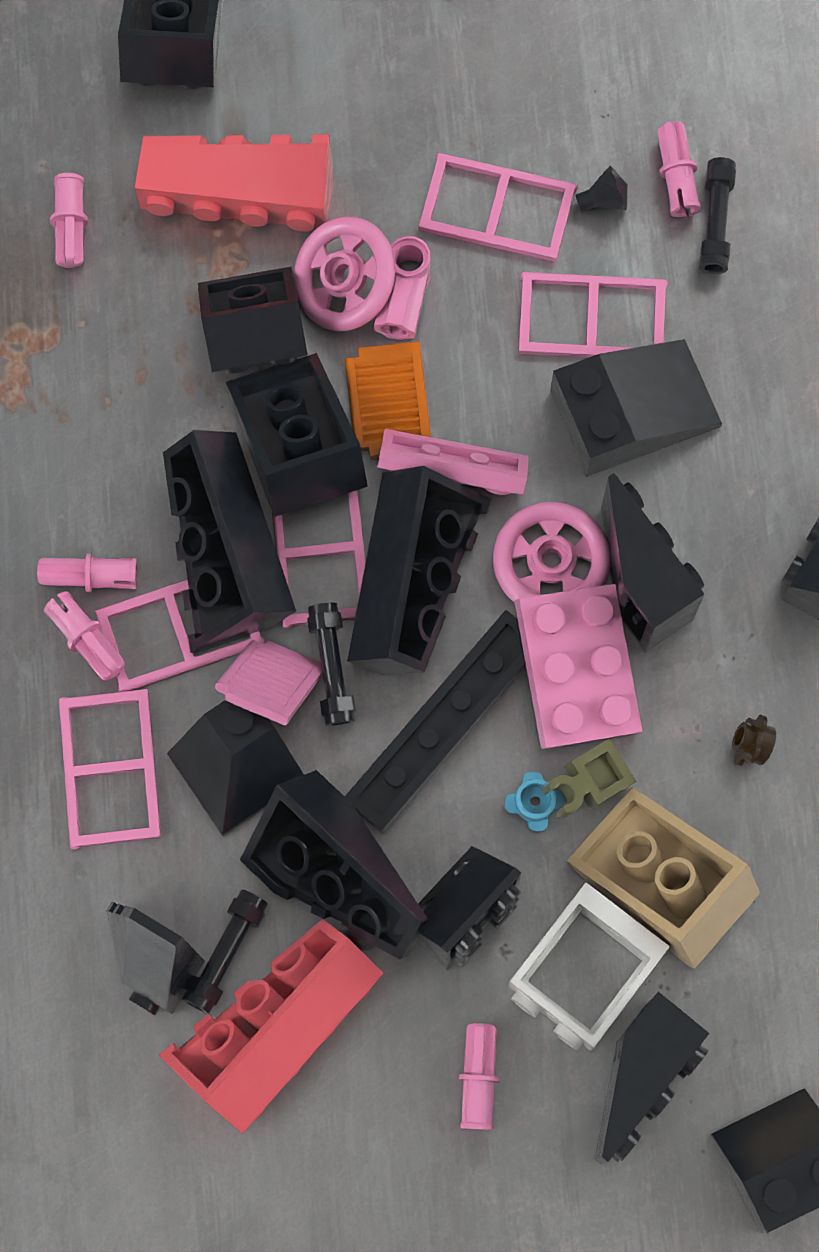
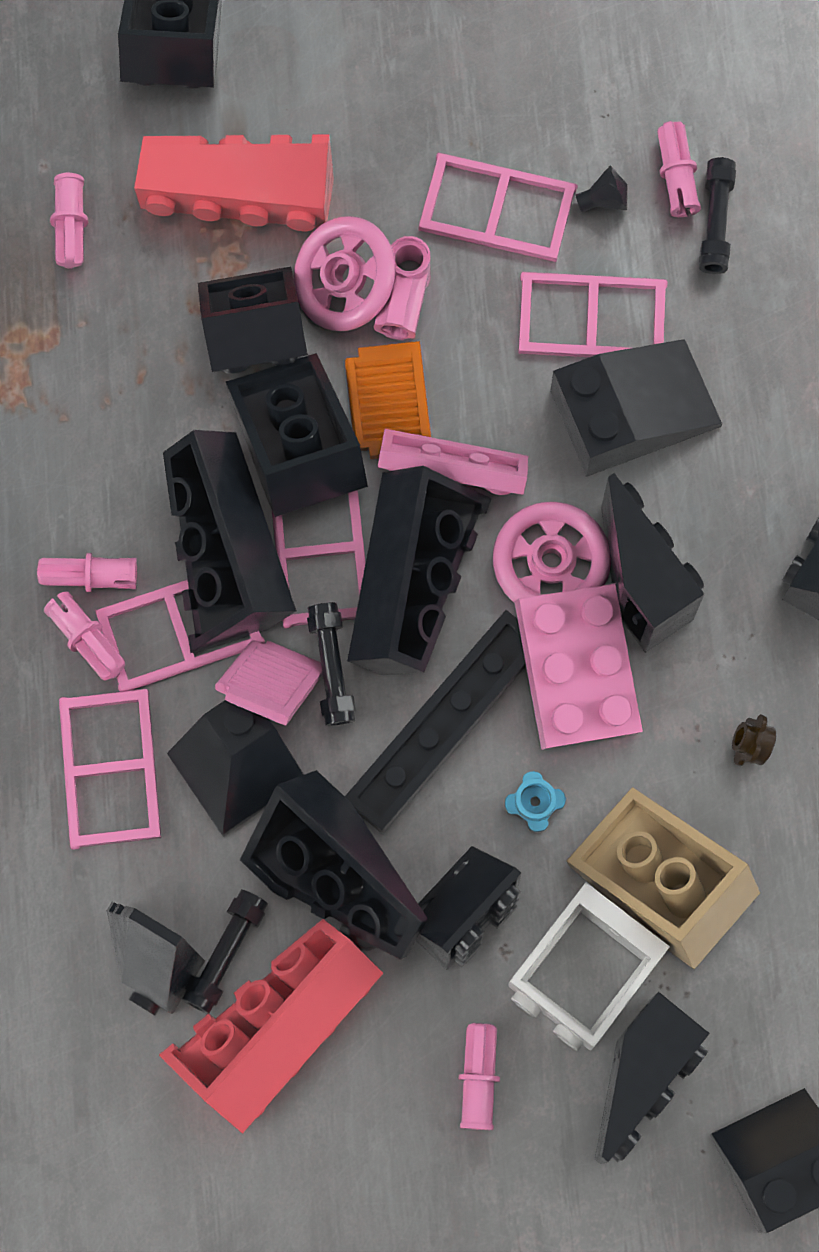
(591, 777): olive plate -> none

